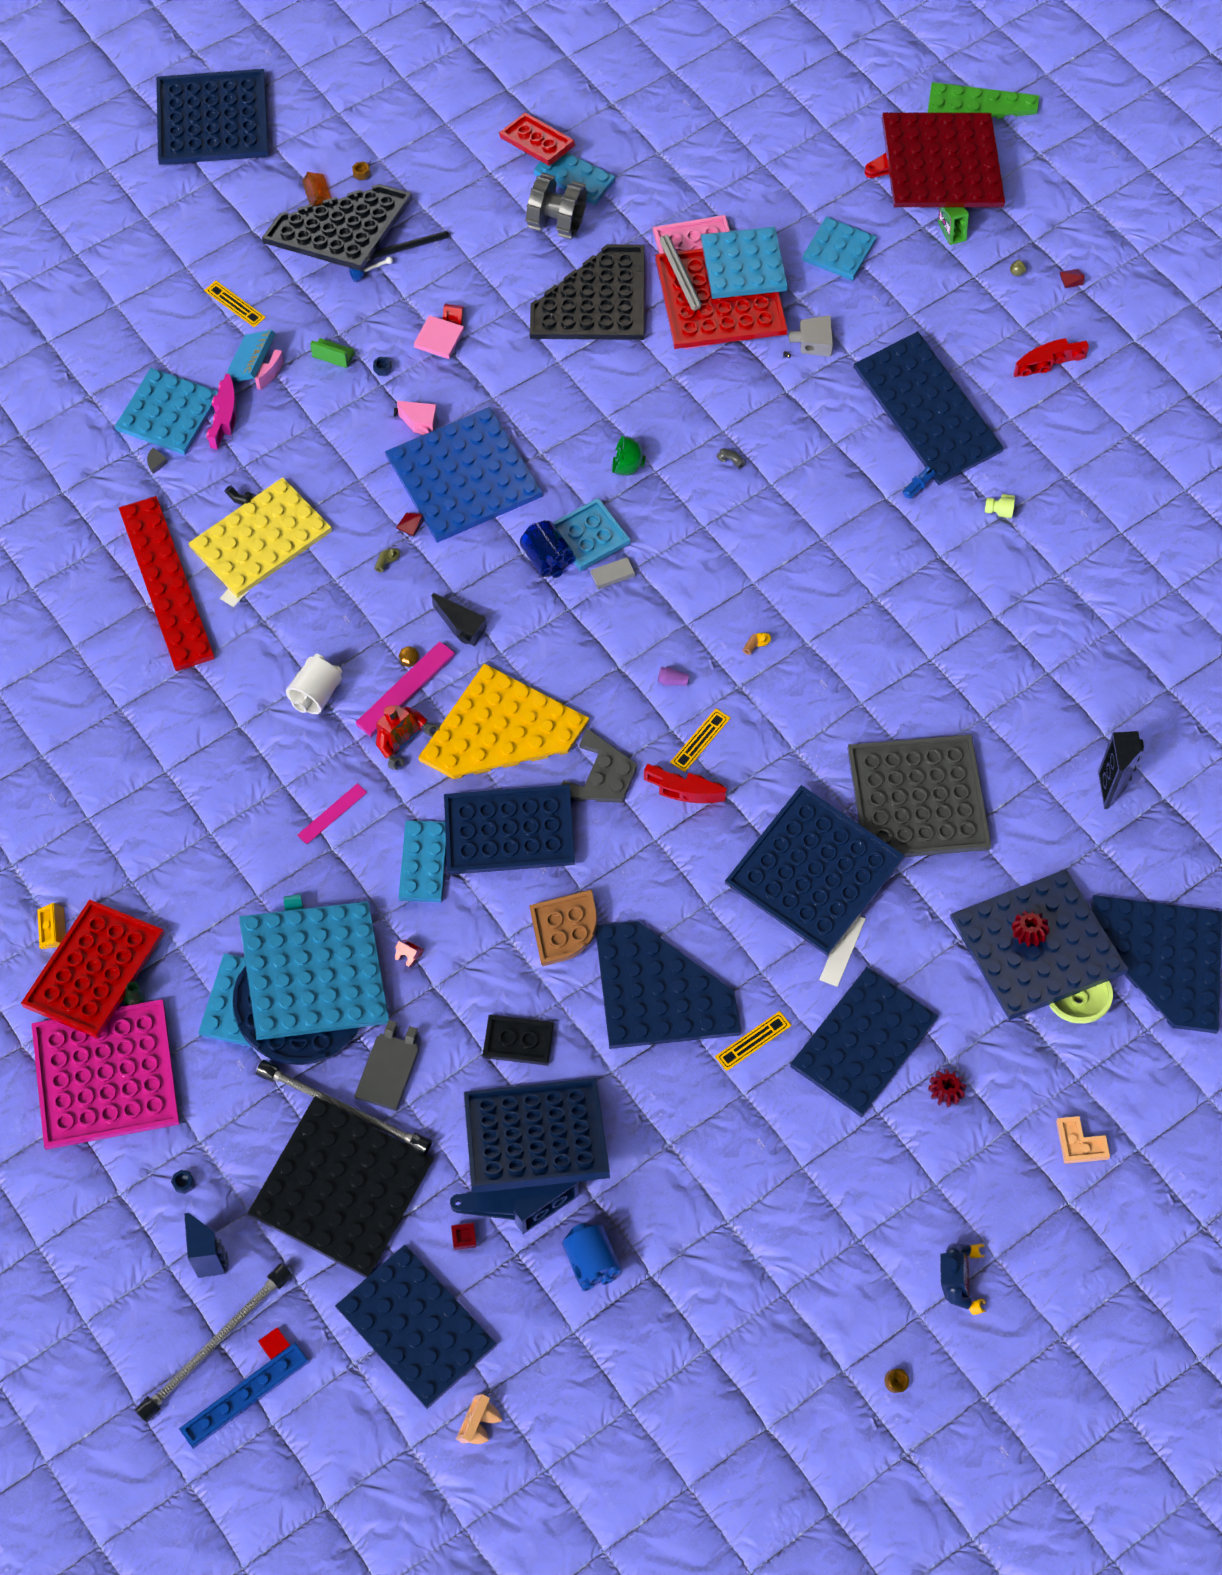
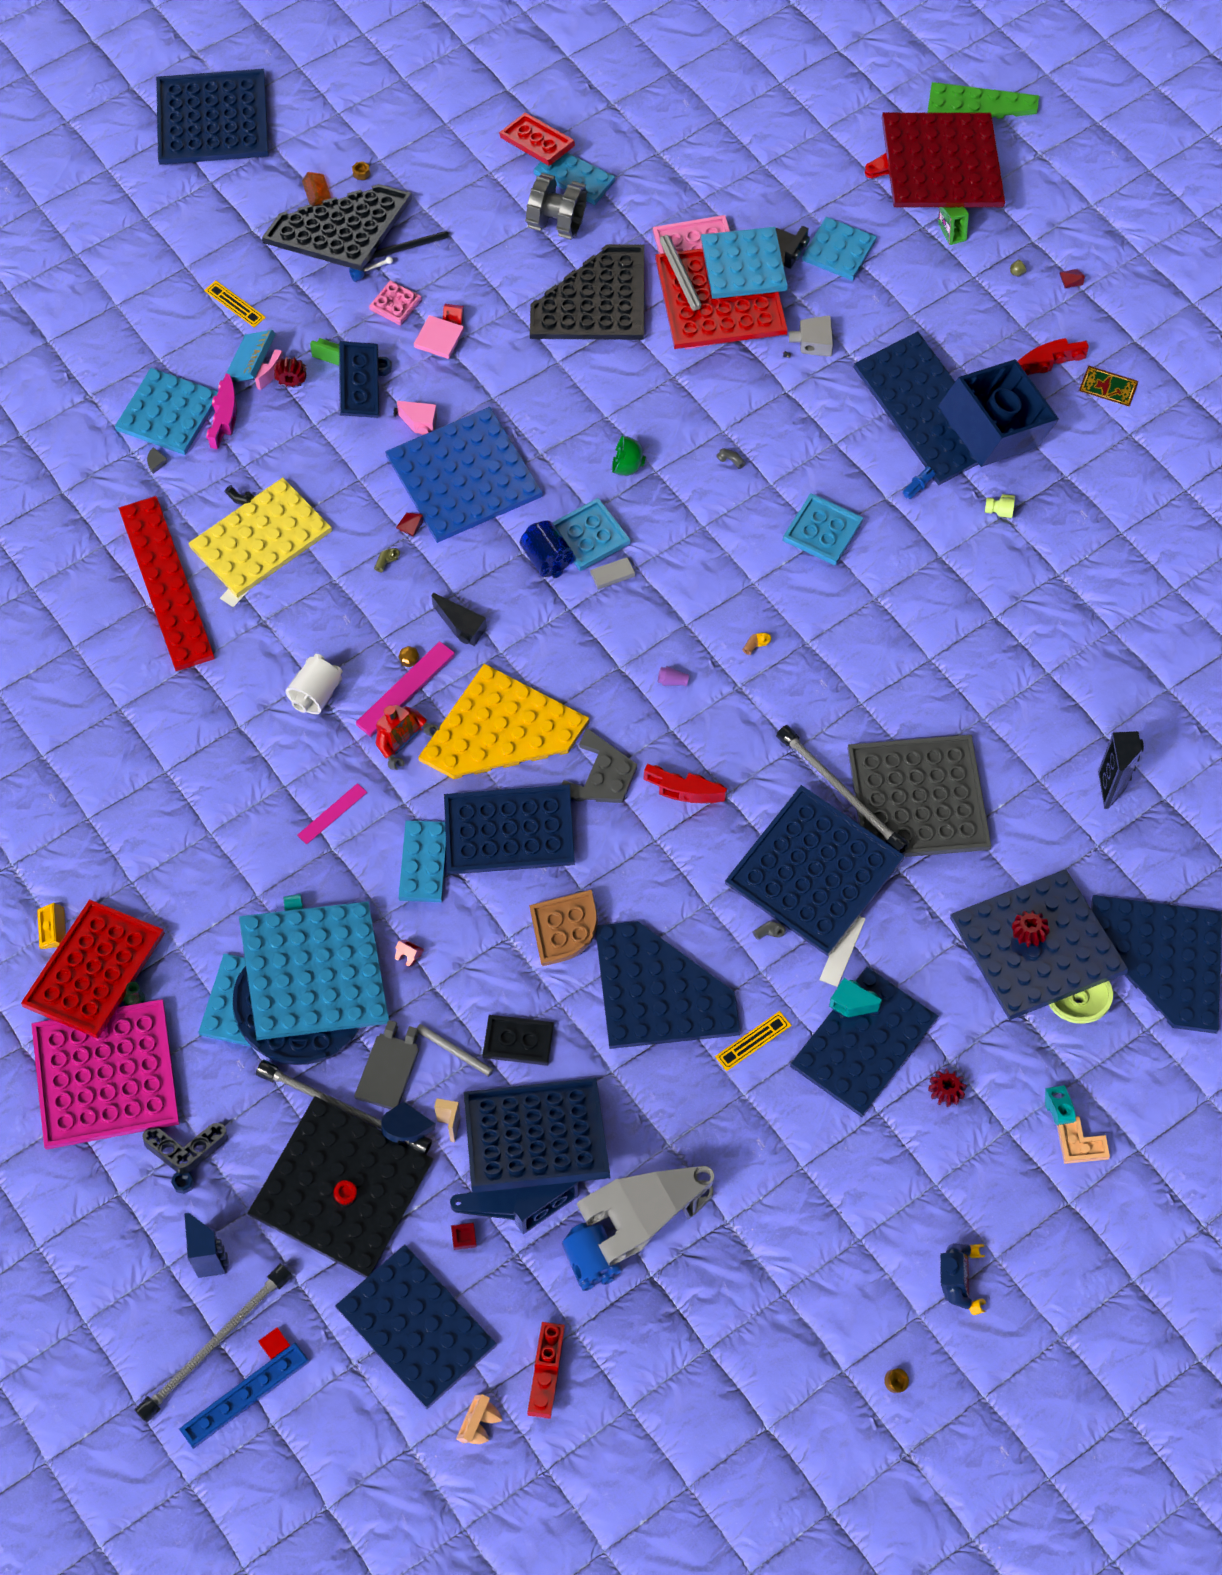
(182, 1153): none -> black beam
(290, 372): none -> dark red gear
(345, 1192): none -> red tile
(358, 379): none -> dark blue tile
(395, 302): none -> bright pink tile
(405, 1124): none -> dark blue tile
(448, 1113): none -> tan panel
(454, 1050): none -> light grey bar
(546, 1370): none -> red slope
(643, 1206): none -> light grey piece
(700, 740): sticker -> none
(769, 928): none -> dark grey arm
(791, 739): none -> light grey hose
(792, 245): none -> black bracket
(822, 529): none -> dark azure plate
(853, 1000): none -> teal slope
(998, 412): none -> dark blue brick
(1060, 1108): none -> teal leg
(1108, 386): none -> sticker

